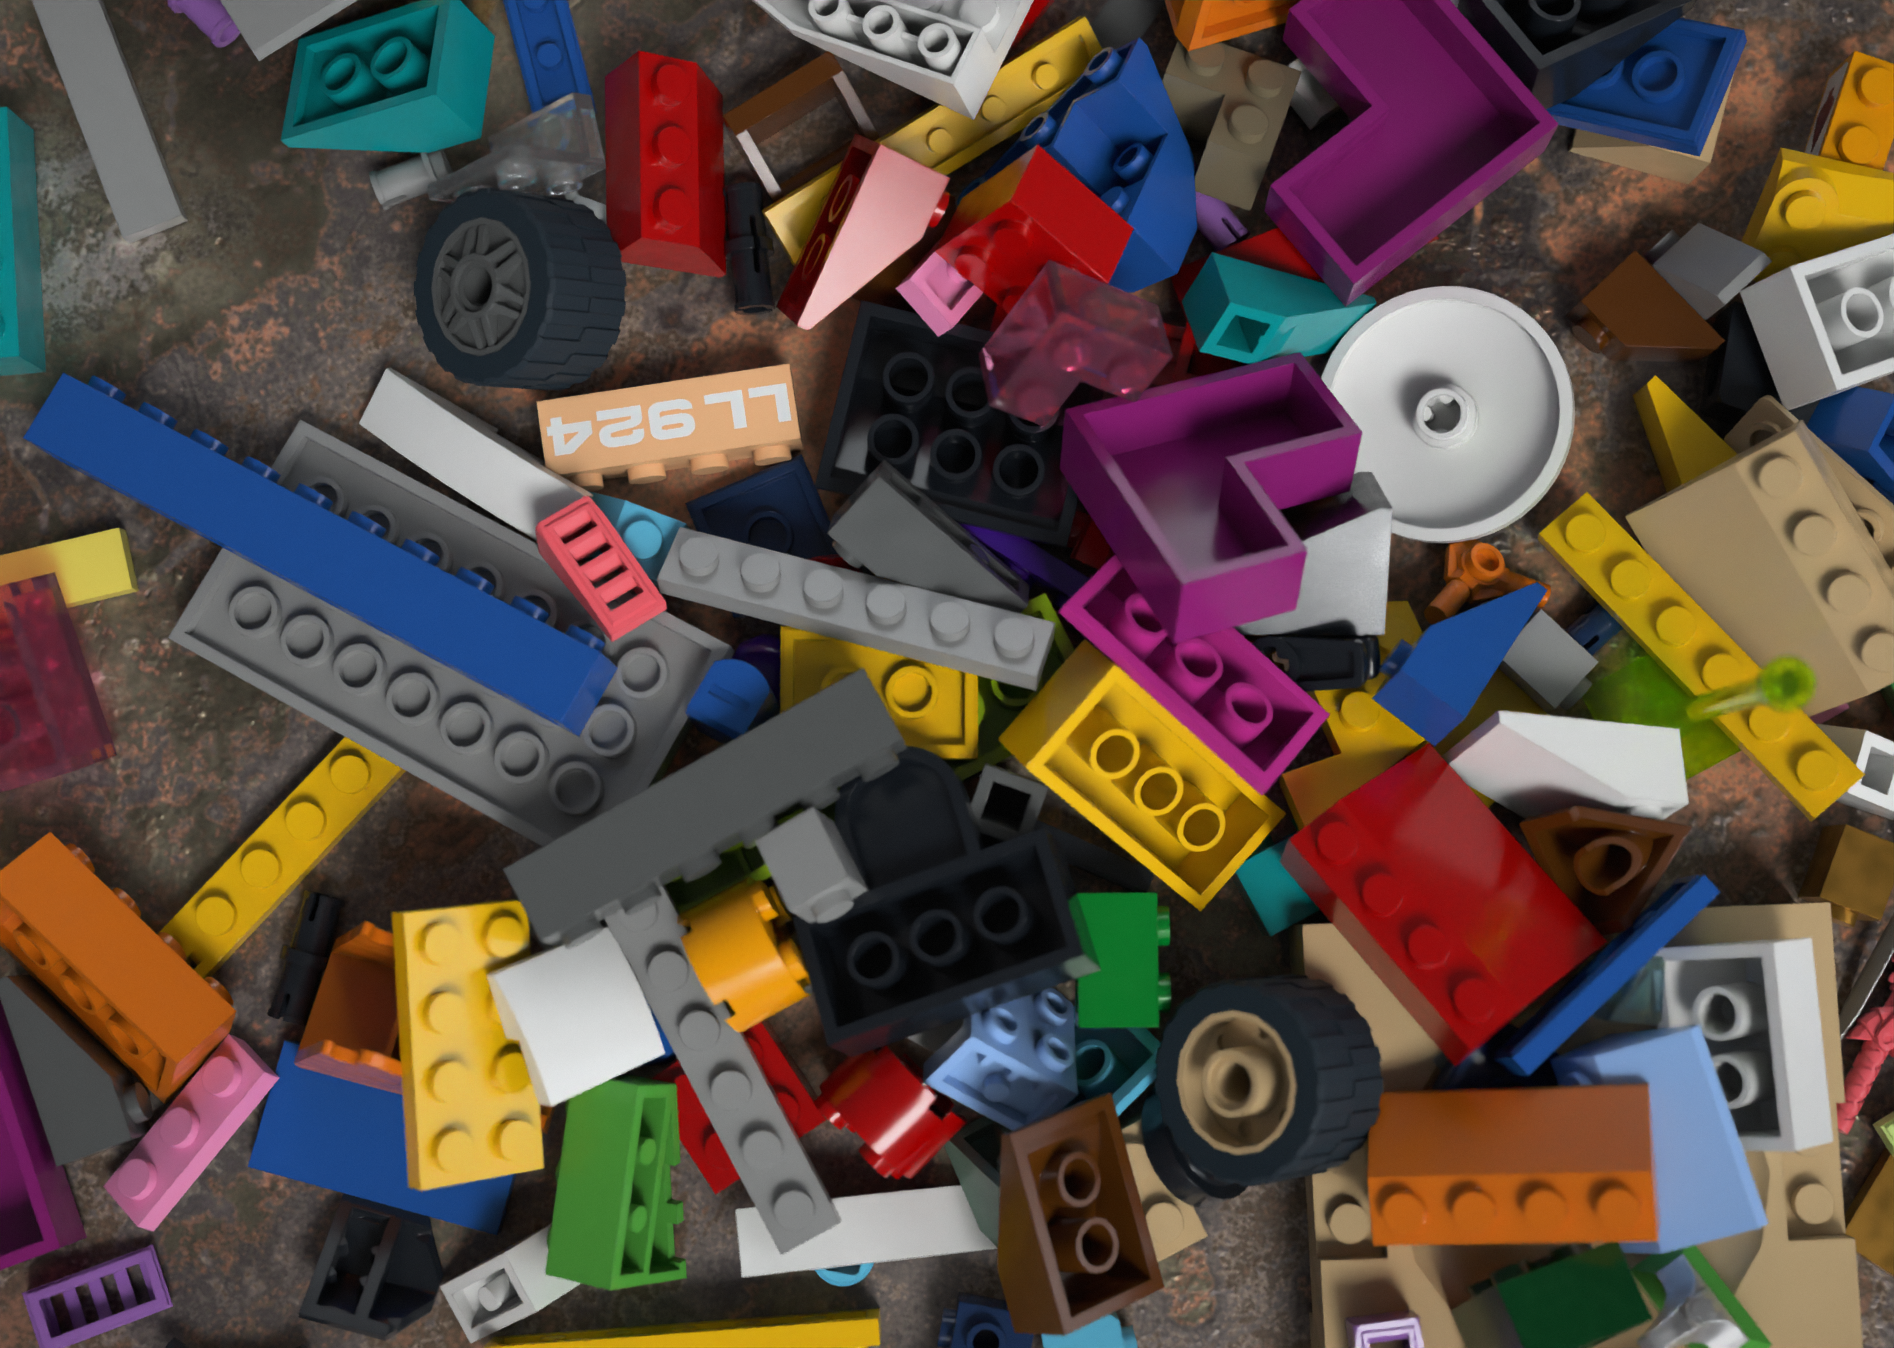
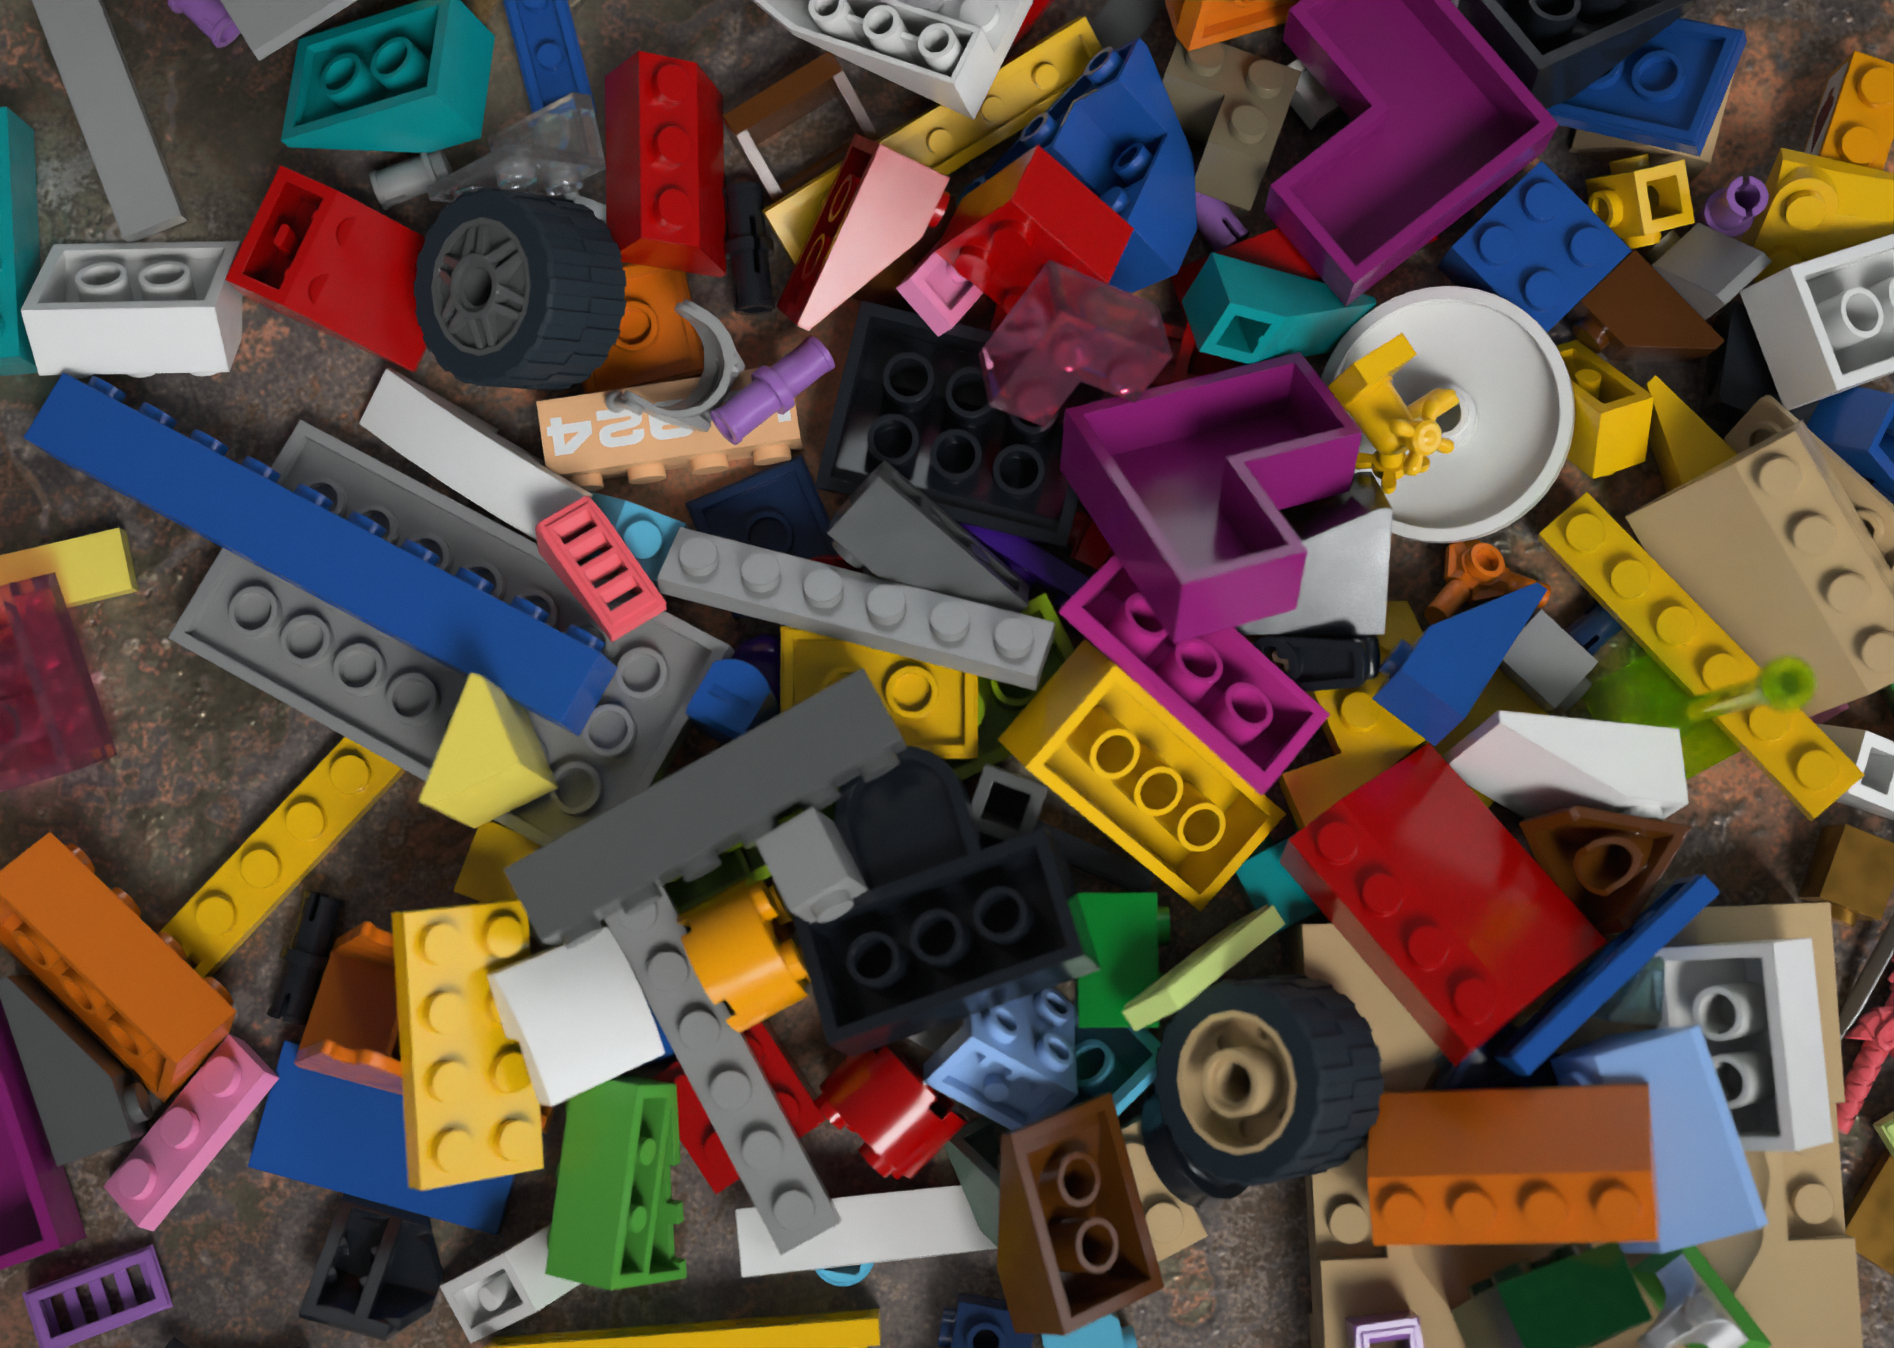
(135, 309): none -> white slope
(333, 268): none -> red slope
(487, 759): none -> light yellow slope
(491, 852): none -> yellow brick
(653, 337): none -> orange tile
(720, 371): none -> light grey helmet
(772, 390): none -> medium lavender pin
(1202, 967): none -> yellowish green tile
(1385, 419): none -> yellow piece
(1536, 249): none -> blue brick
(1609, 414): none -> yellow slope
(1641, 199): none -> yellow brick
(1733, 207): none -> medium lavender pin

